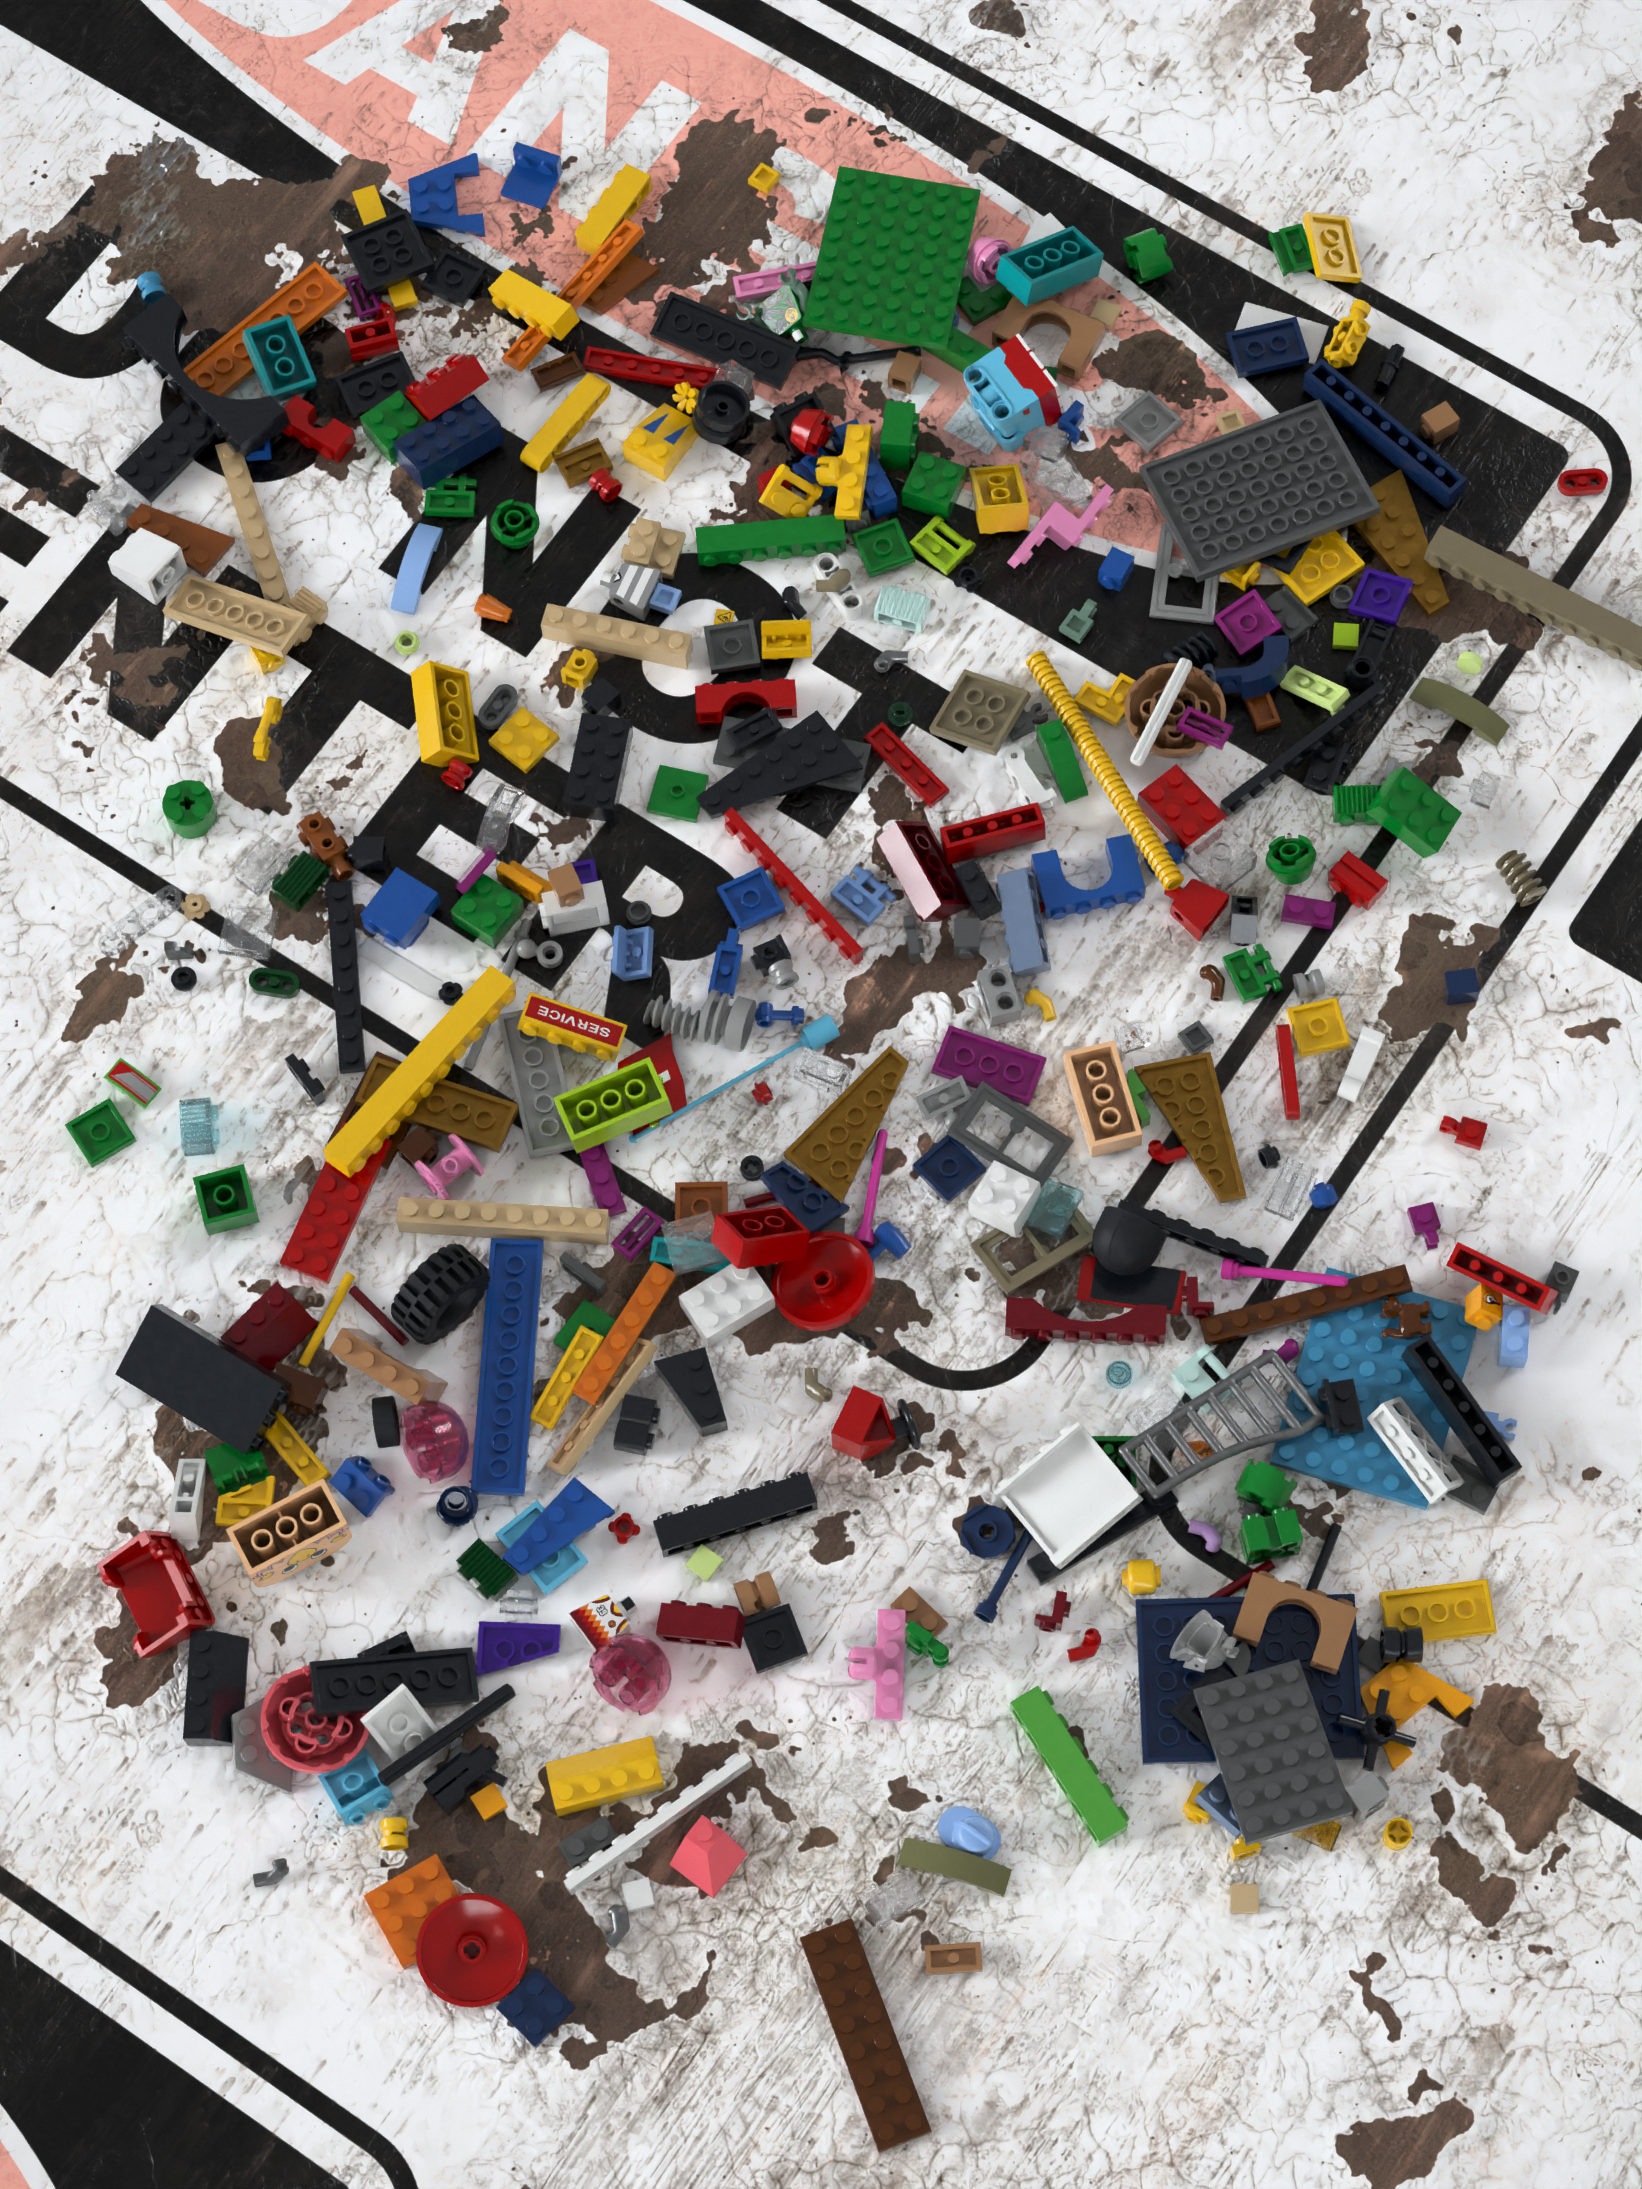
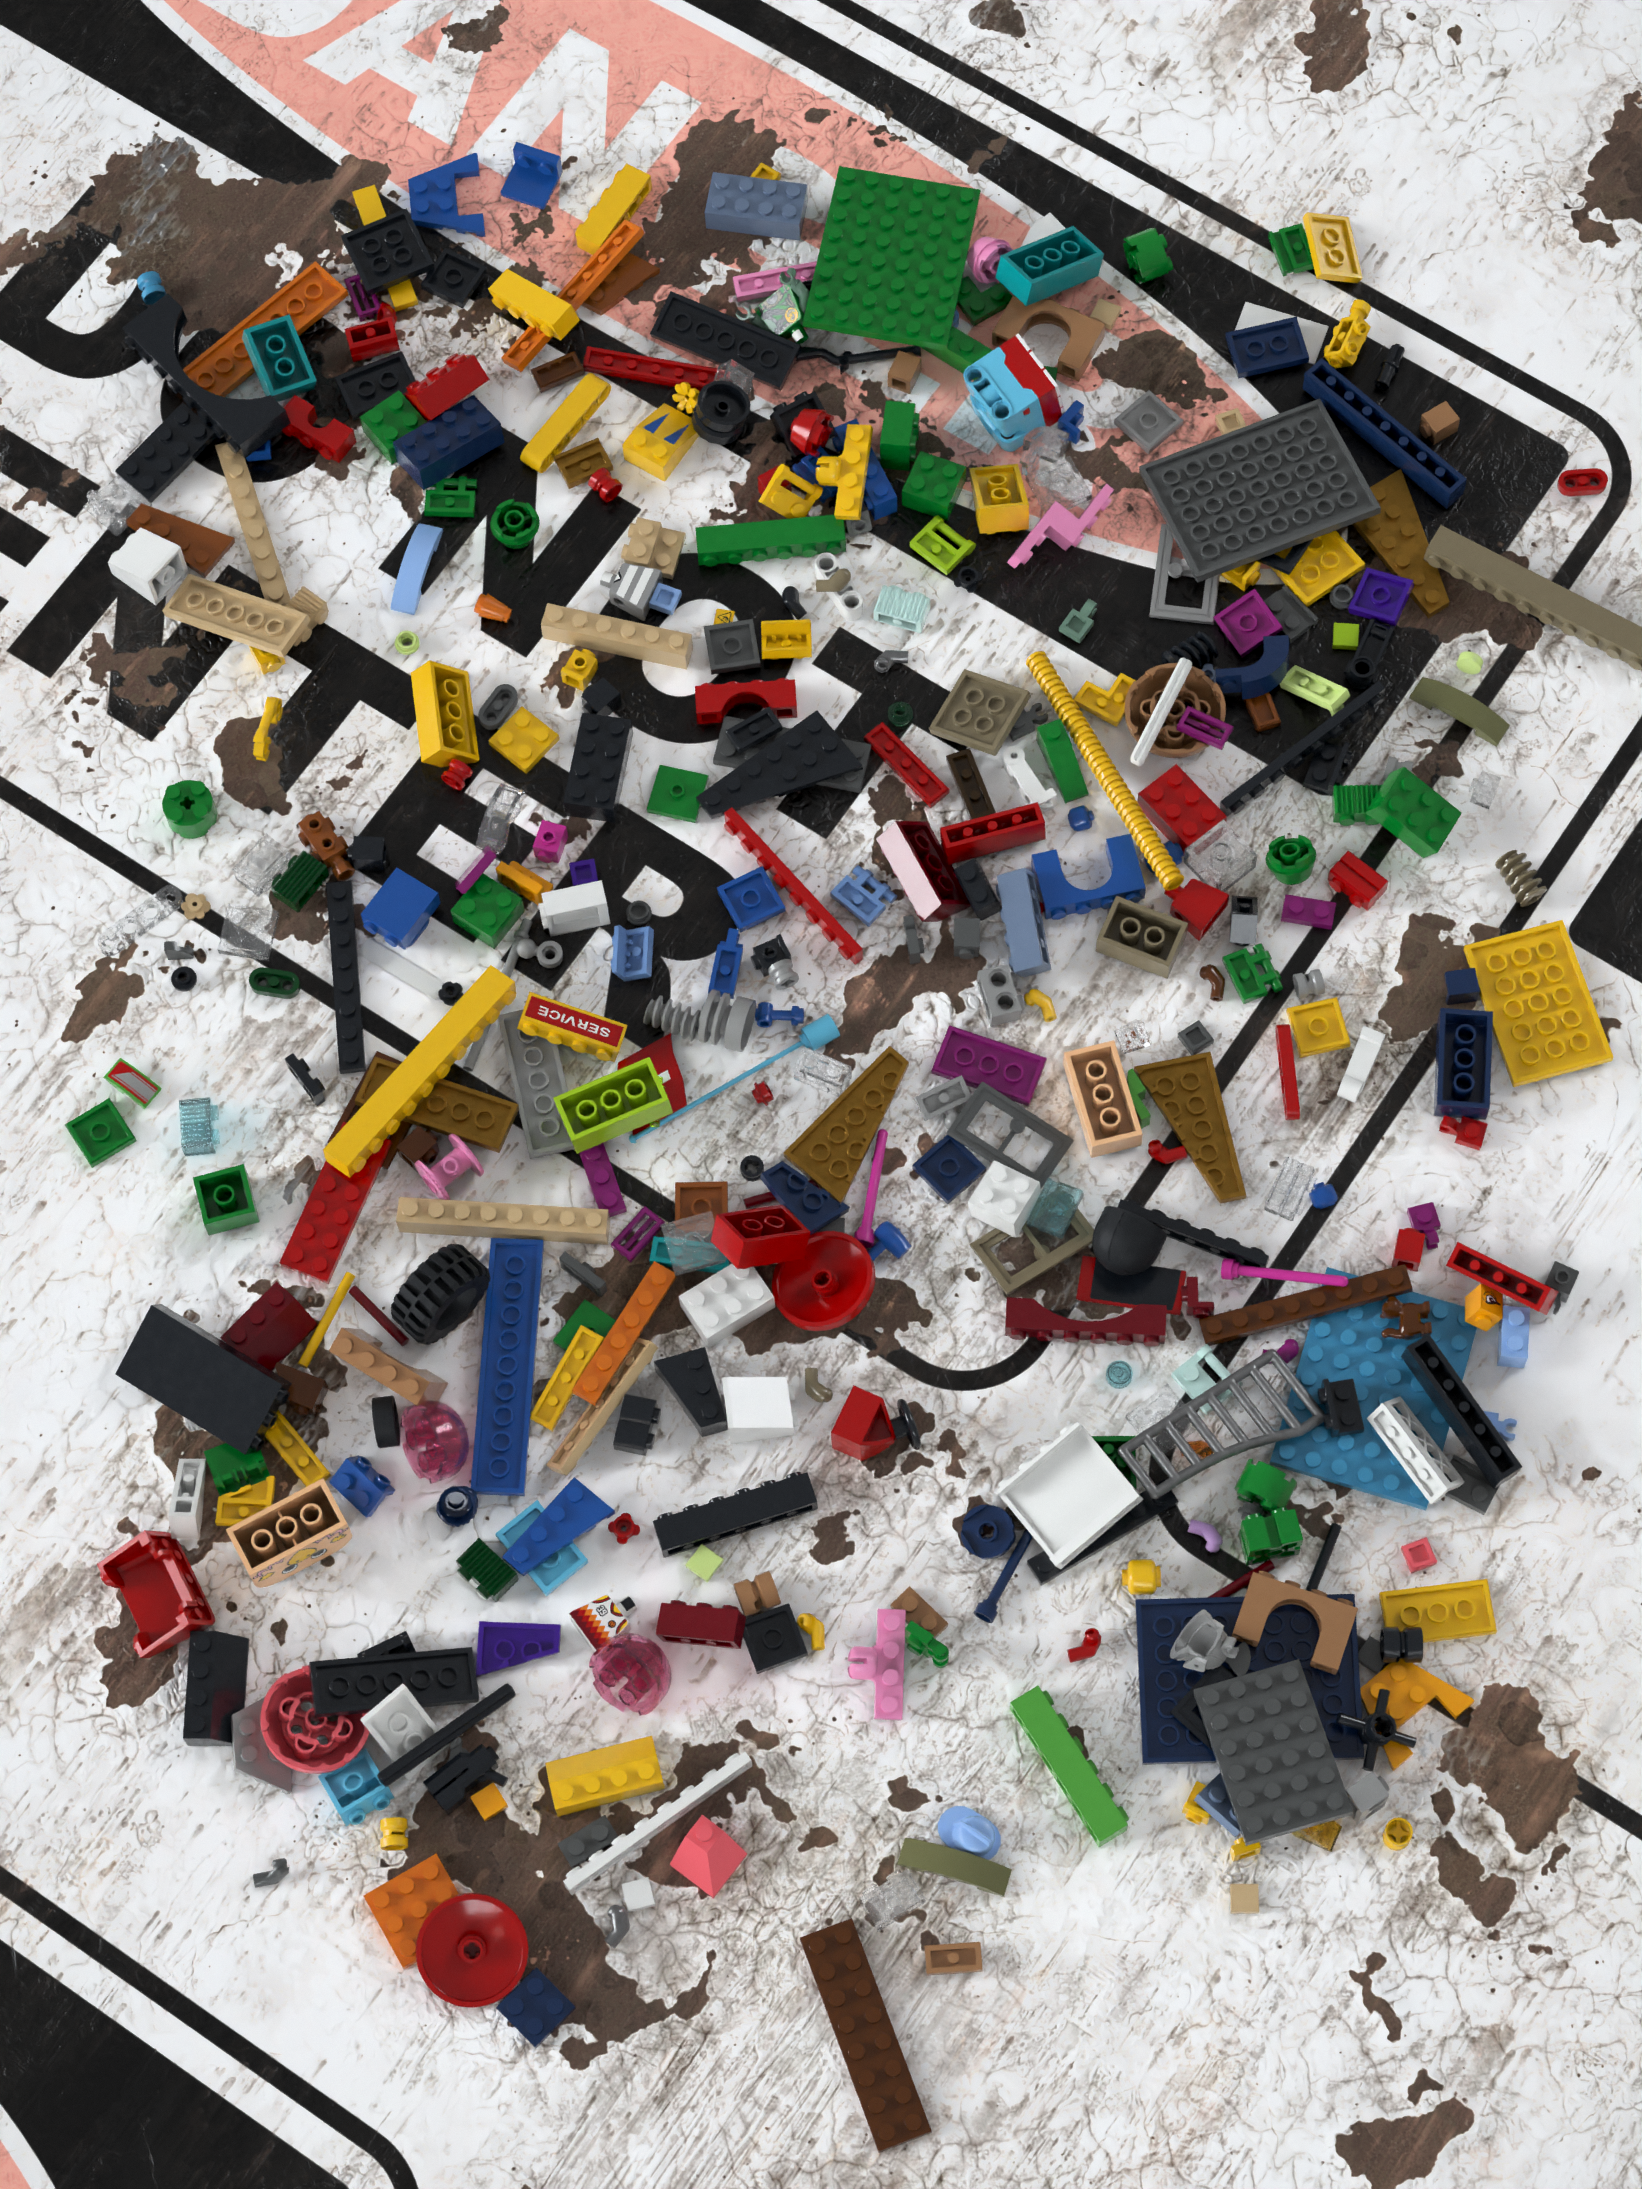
(518, 1606): clear piece -> none
(550, 842): none -> dark pink brick
(566, 885): medium nougat brick -> none
(756, 206): none -> sand blue brick
(758, 1408): none -> white slope
(814, 1628): none -> yellow arm
(883, 548): green plate -> none
(970, 784): none -> dark brown plate
(1060, 1610): dark red bracket -> none
(1080, 818): none -> blue piece
(1116, 569): blue brick -> none
(1141, 937): none -> dark tan brick
(1269, 1156): black plate -> none
(1408, 1248): none -> red brick
(1418, 1555): none -> coral tile
(1463, 1063): none -> dark blue brick
(1538, 1003): none -> yellow plate

